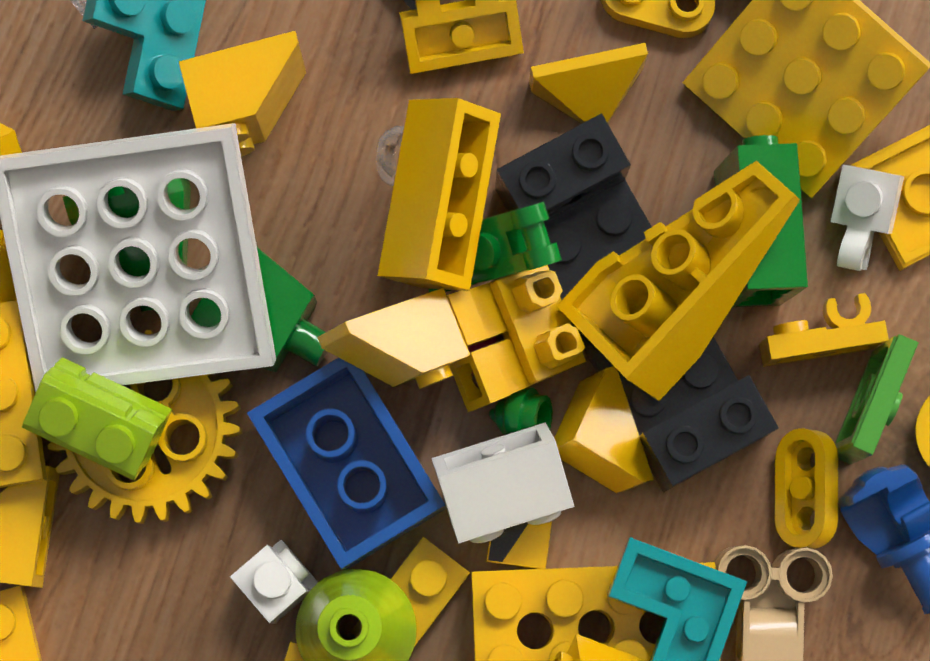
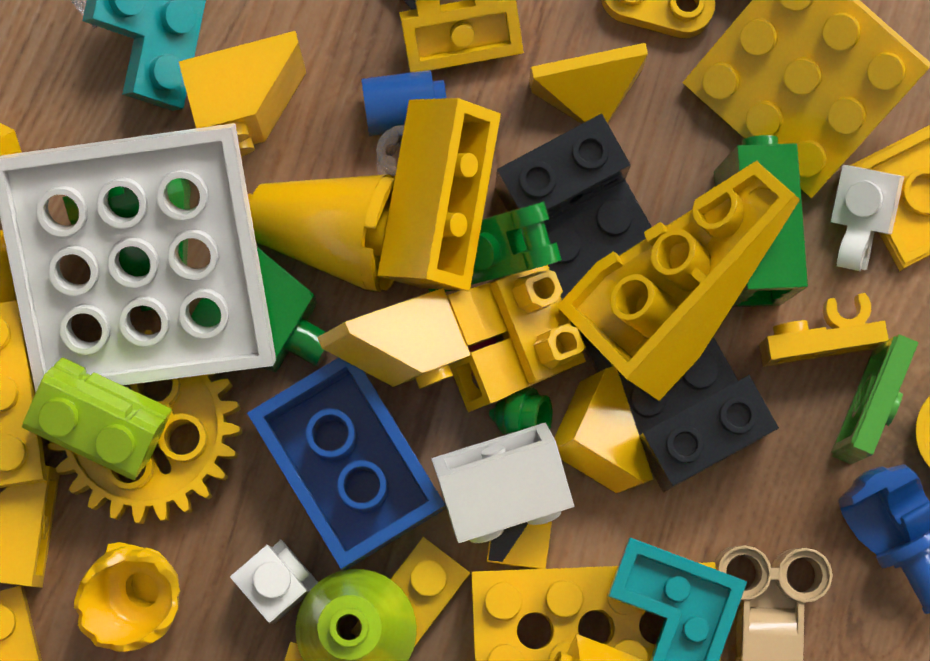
(127, 598): none -> yellow hair
(327, 224): none -> yellow cone
(388, 97): none -> blue brick
(806, 489): yellow plate -> none

